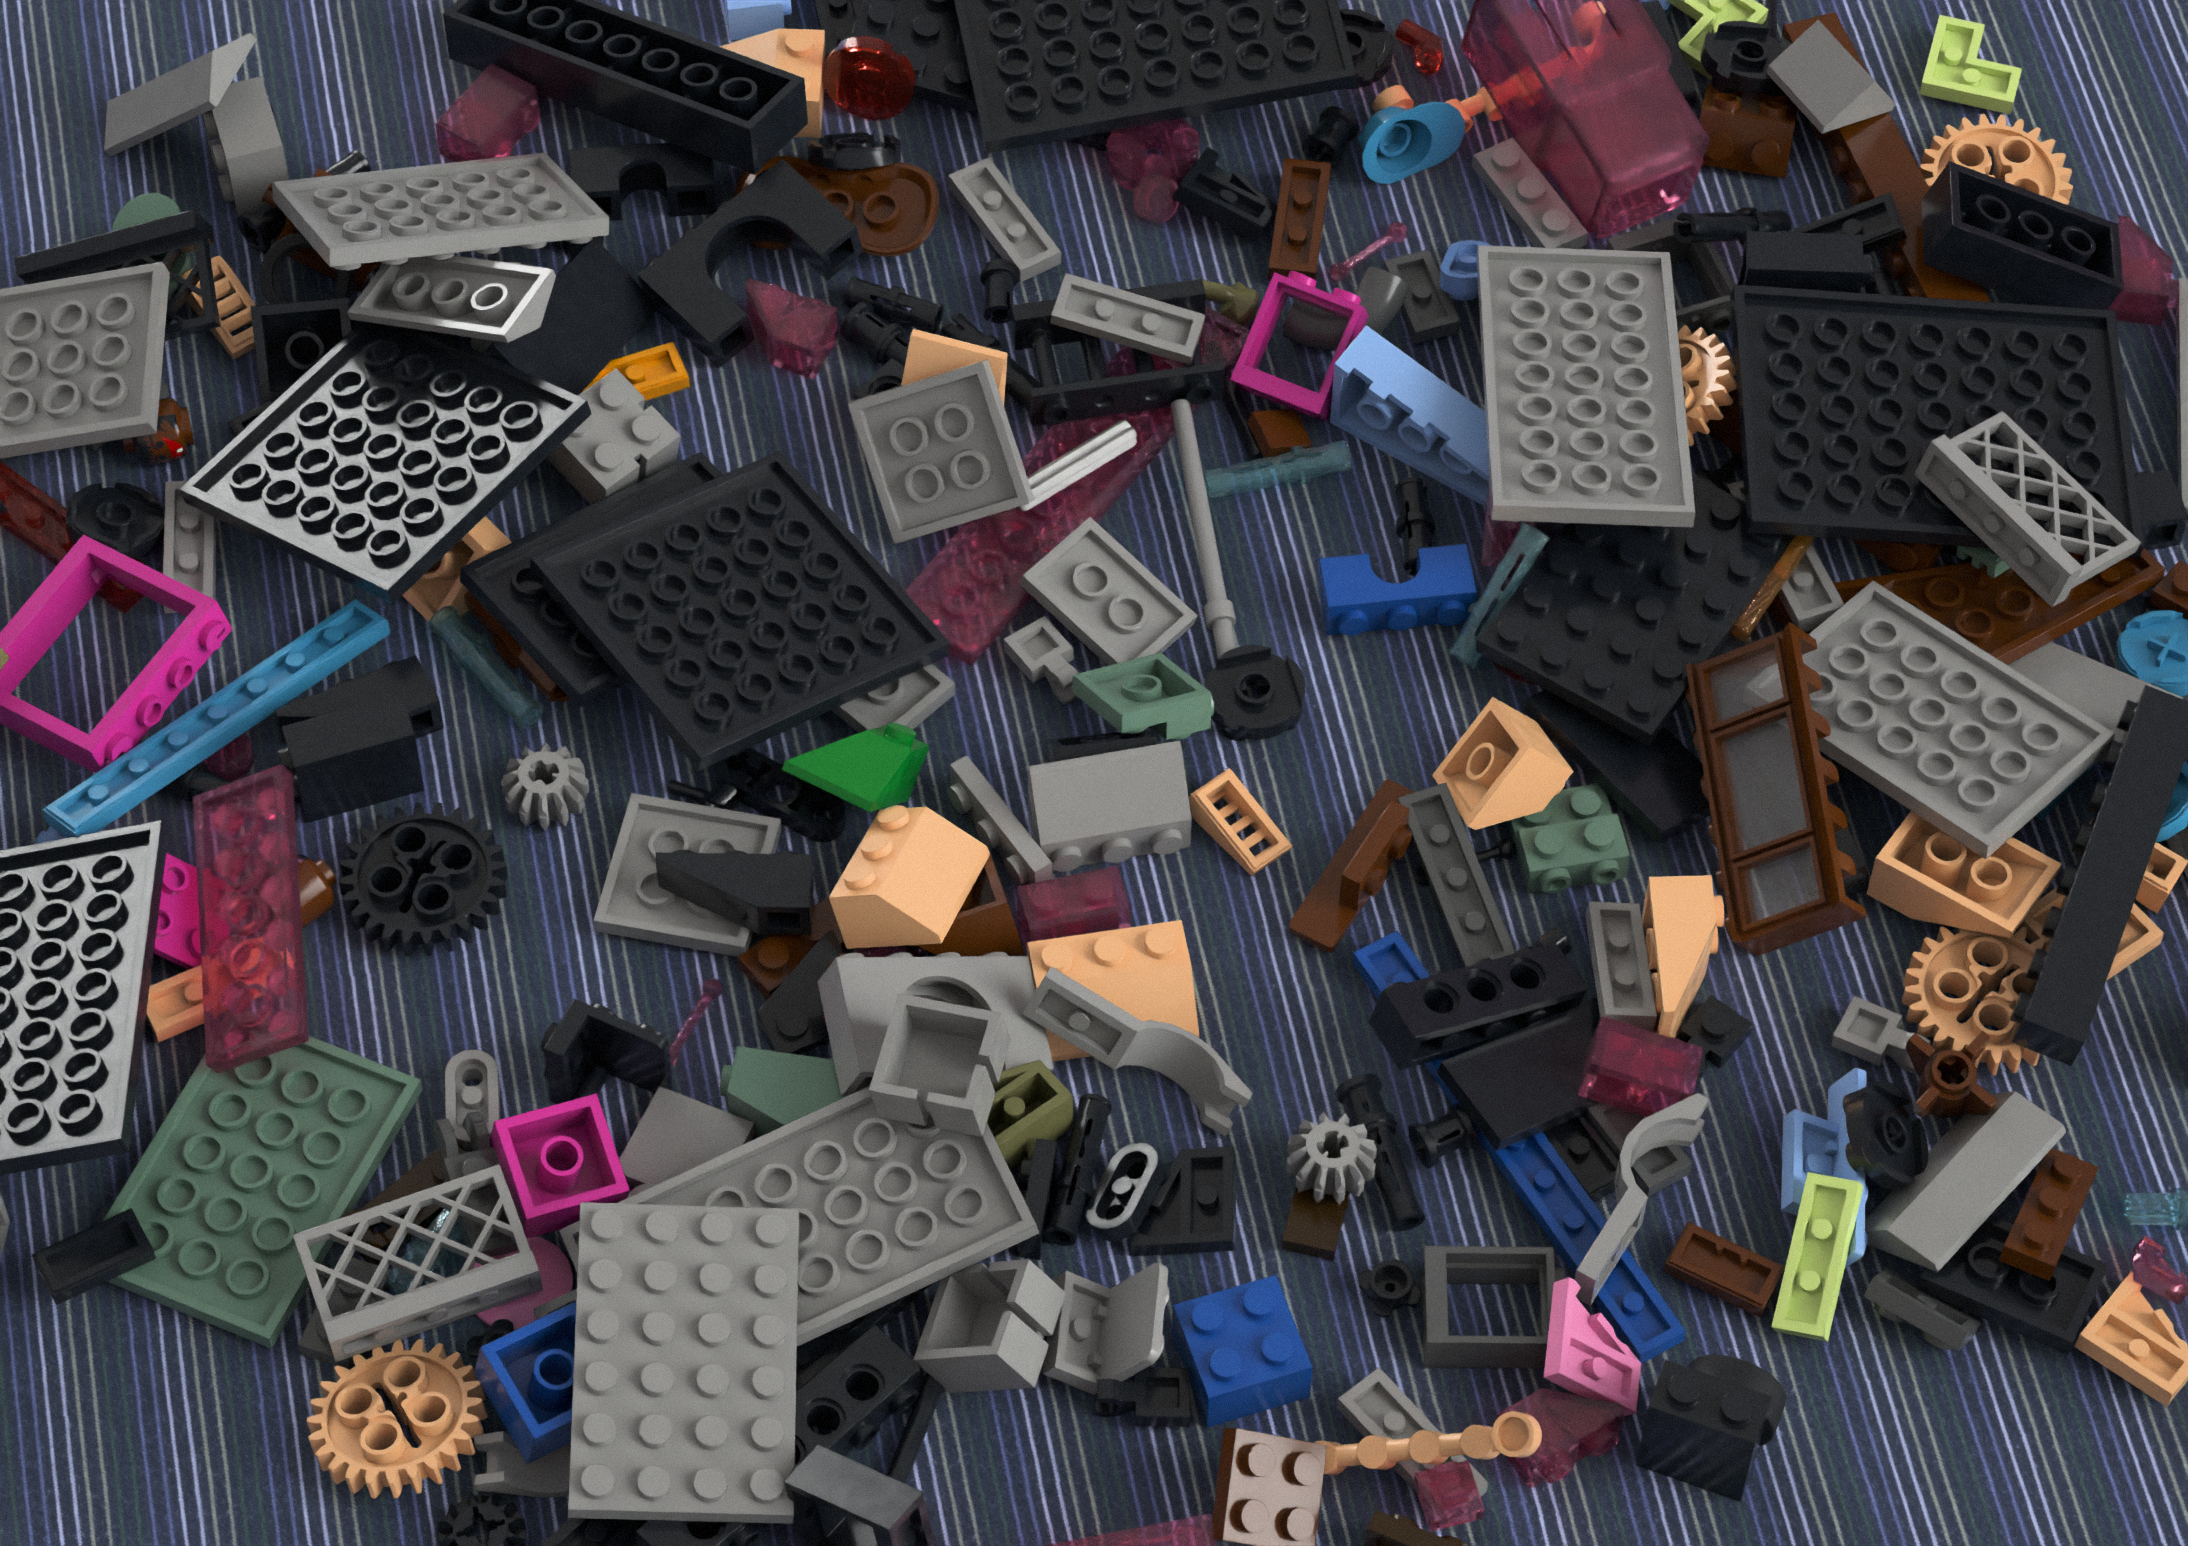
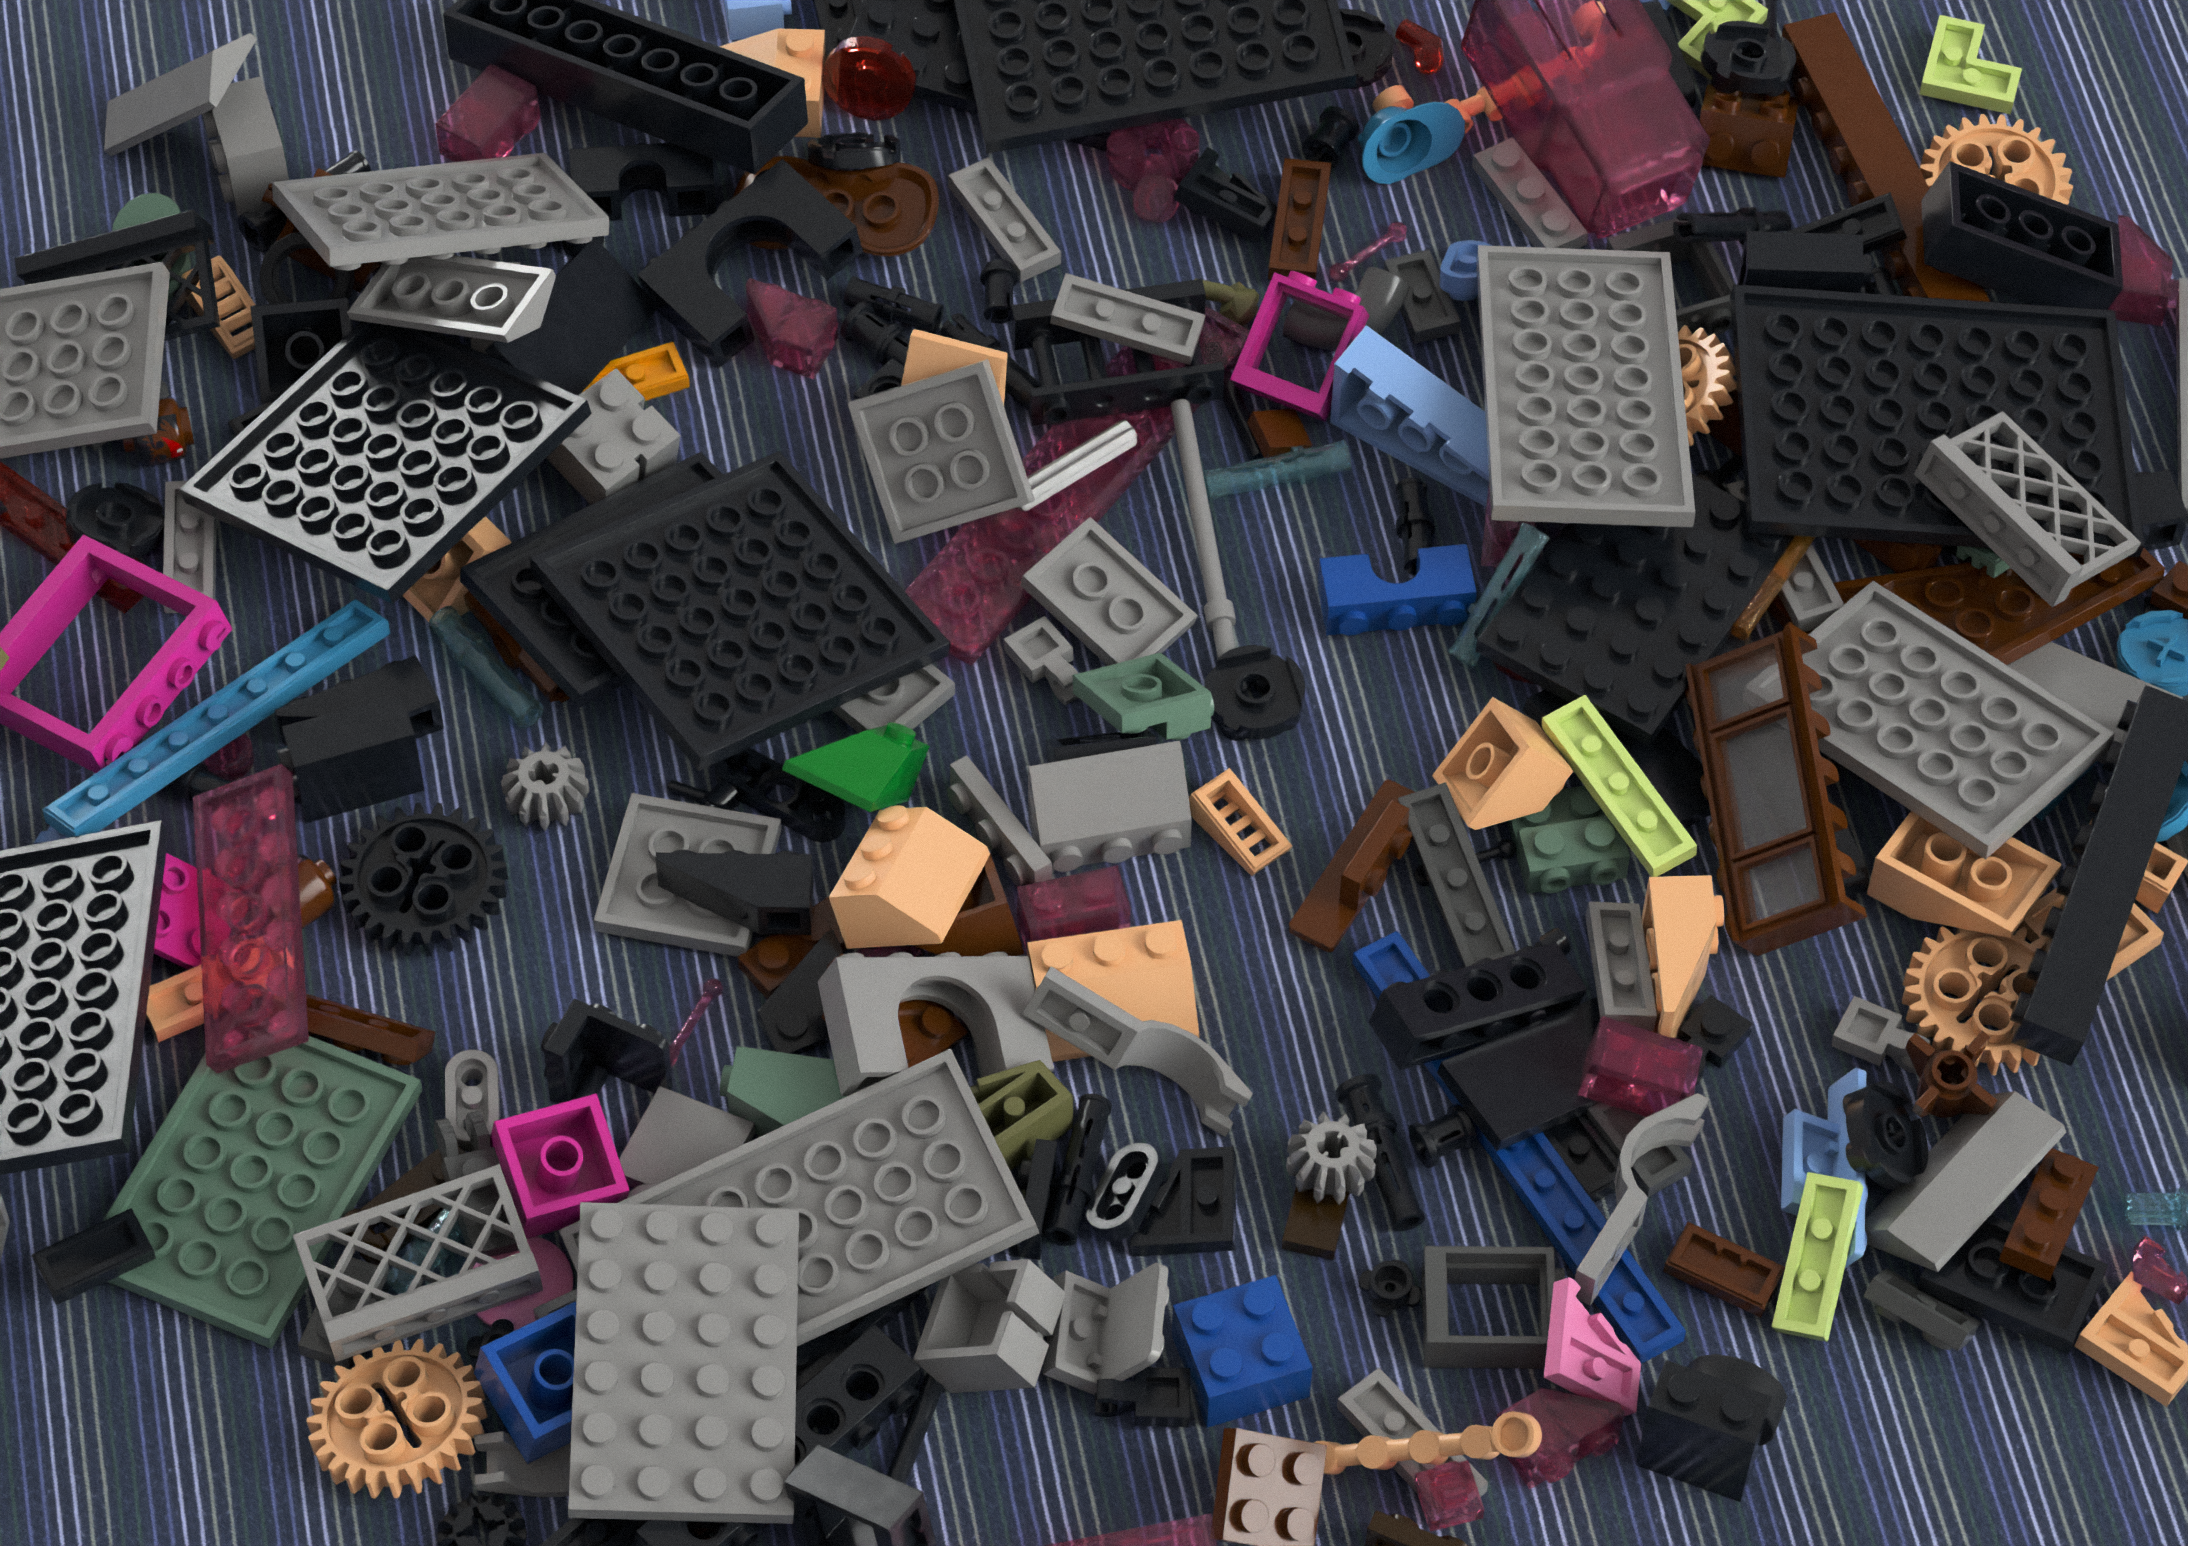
(360, 1029): none -> reddish brown plate
(940, 1064): light grey piece -> none
(1619, 786): none -> yellowish green plate
(1827, 81): light grey slope -> none

